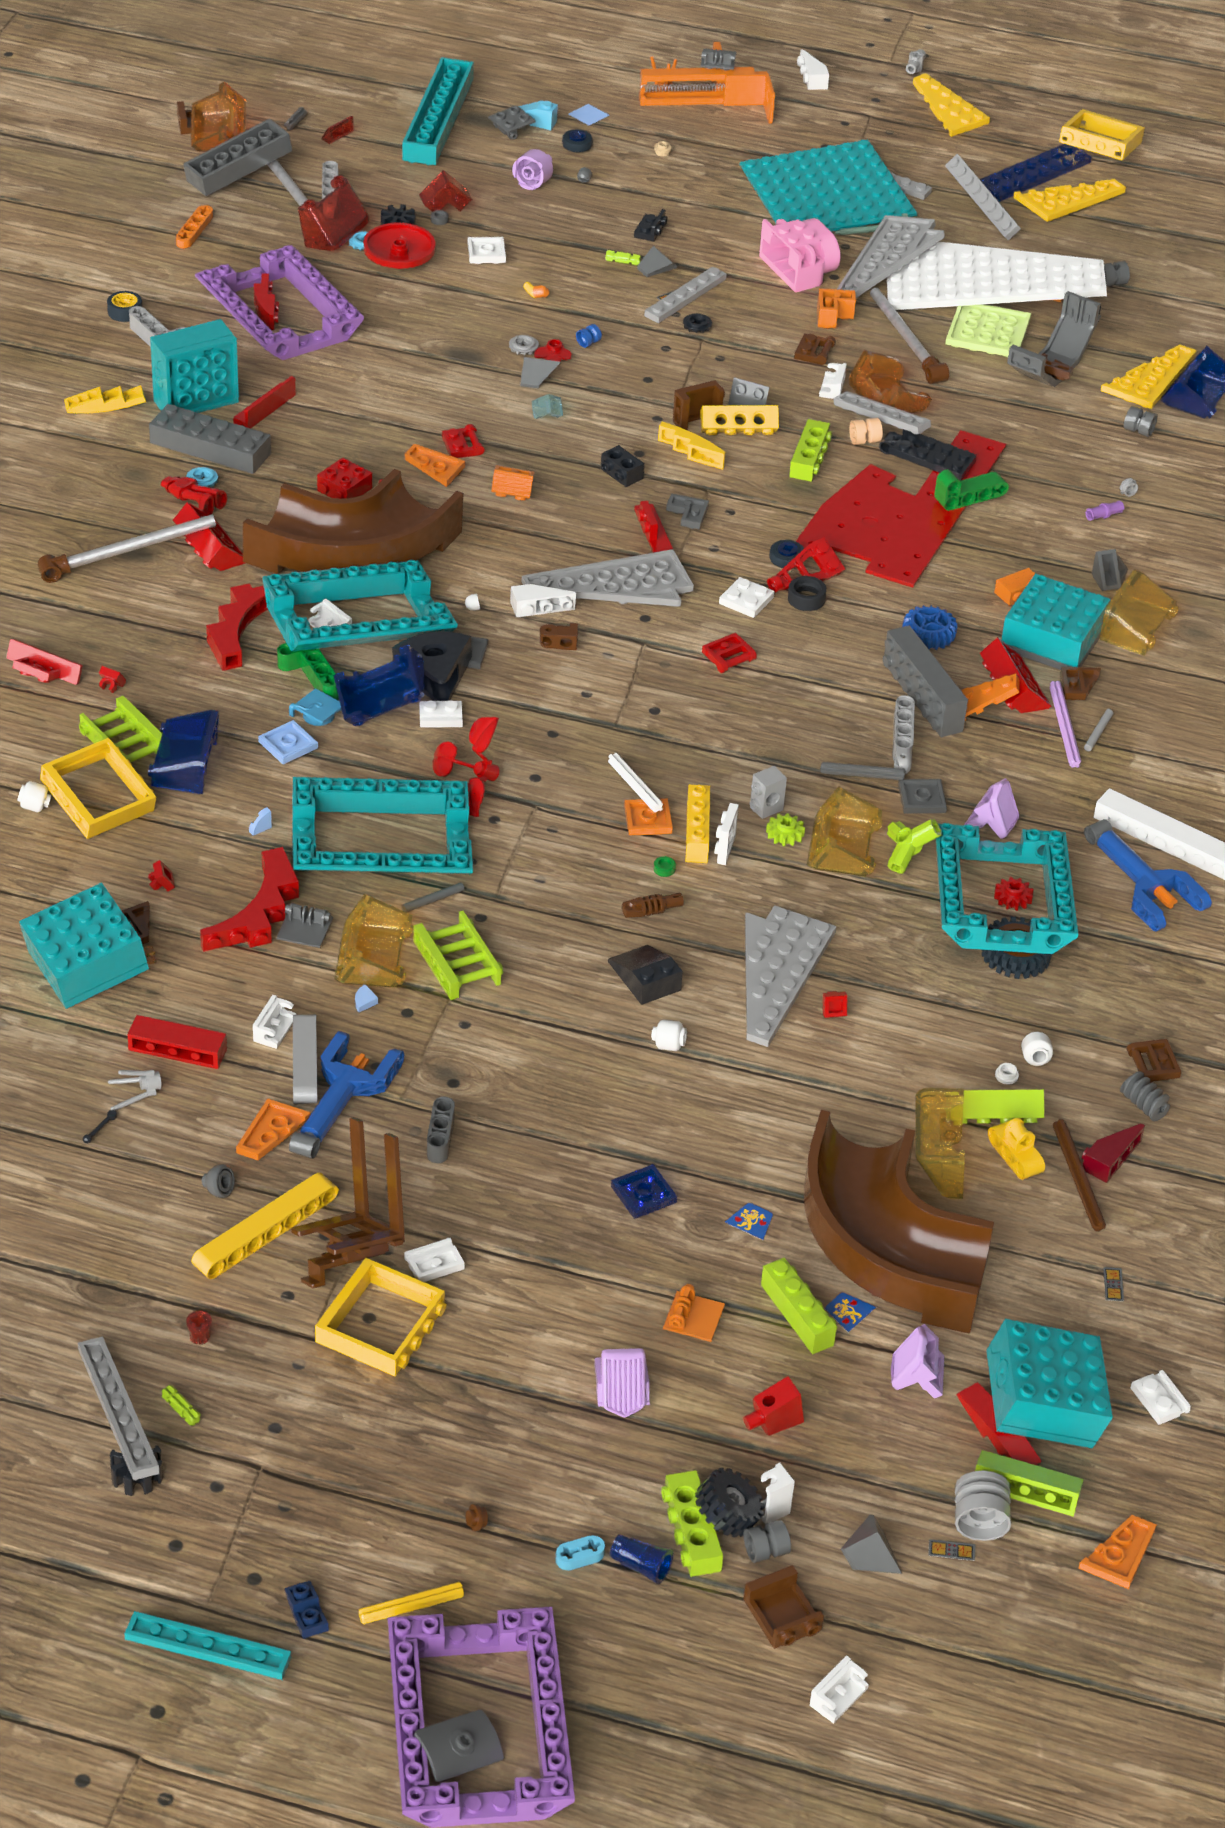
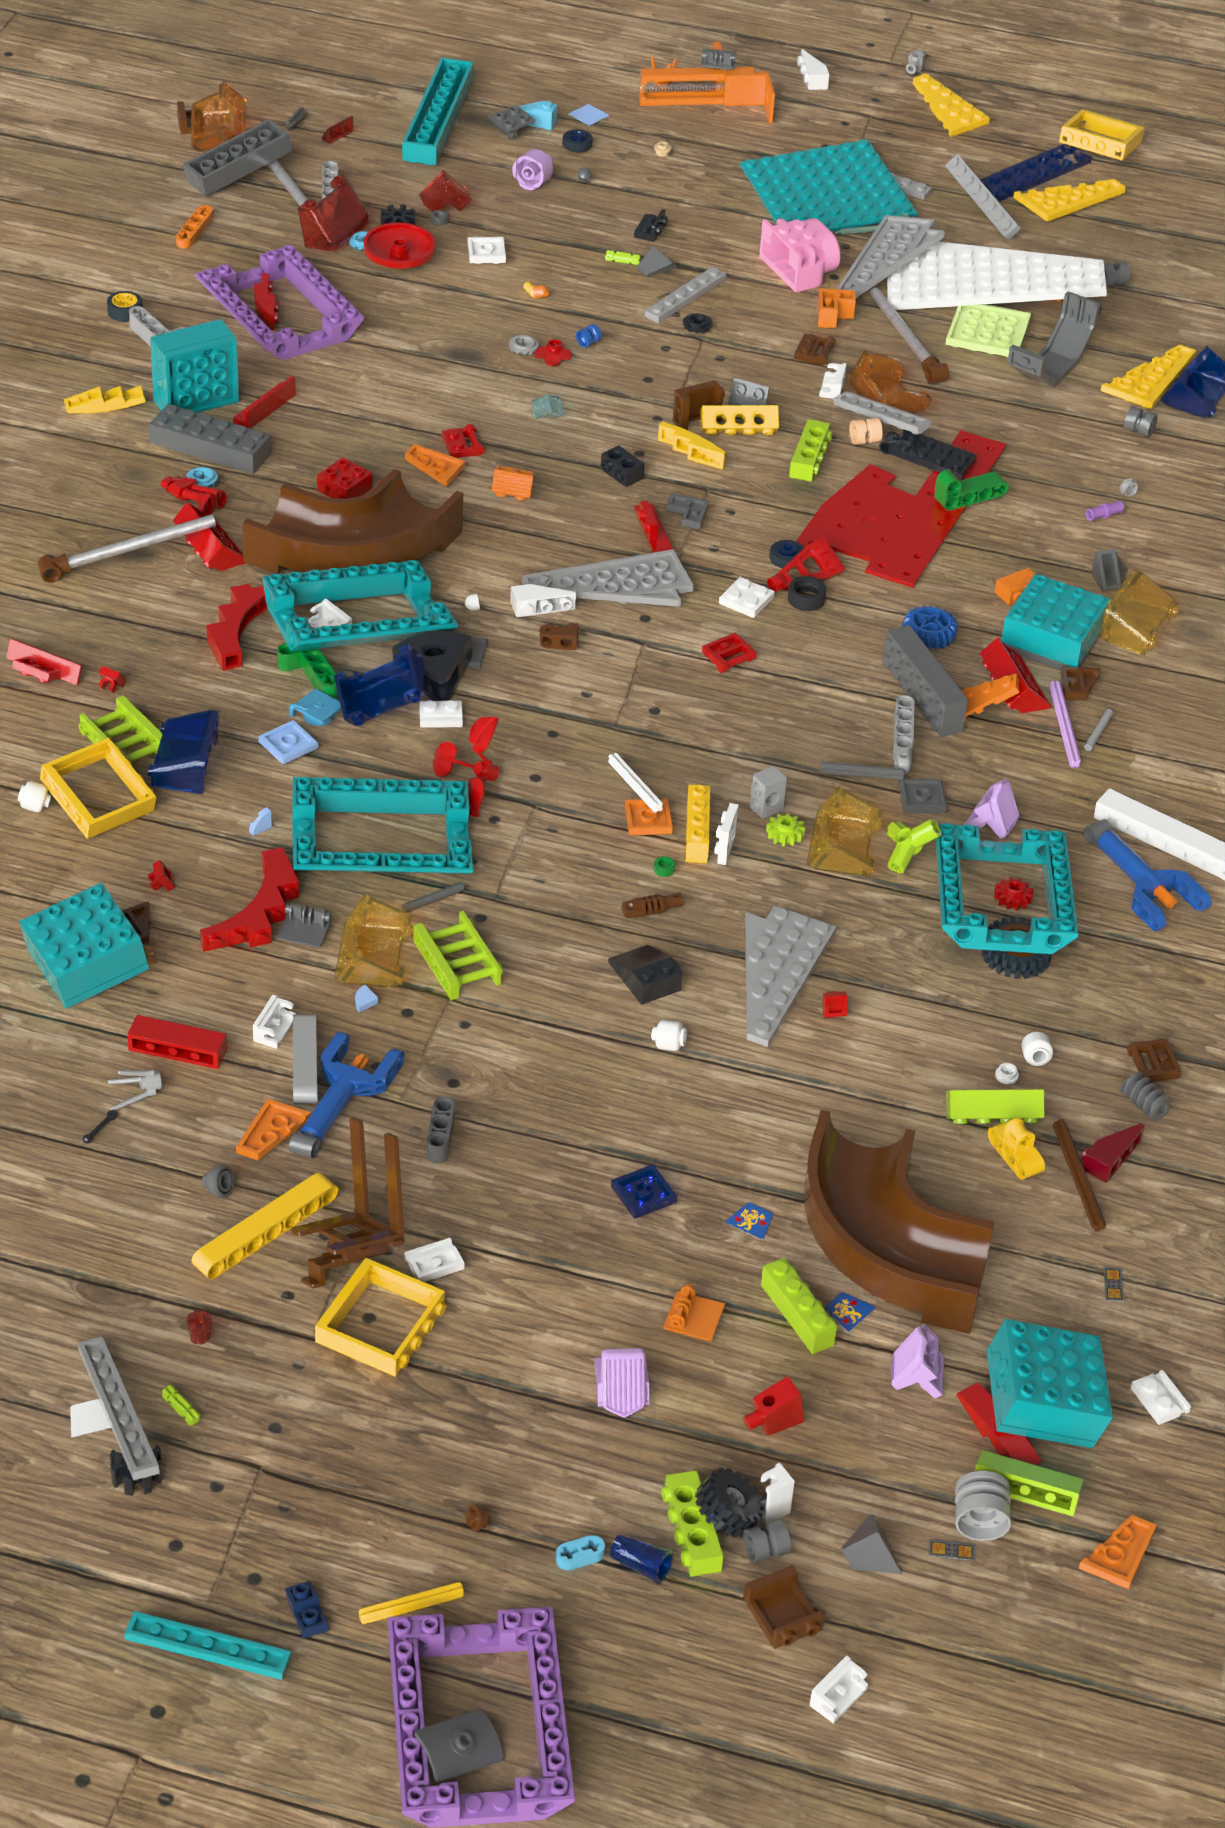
(88, 1418): none -> white sticker
(536, 371): slope -> none
(936, 1130): clear yellow windscreen -> none
(1057, 368): reddish brown wing -> none

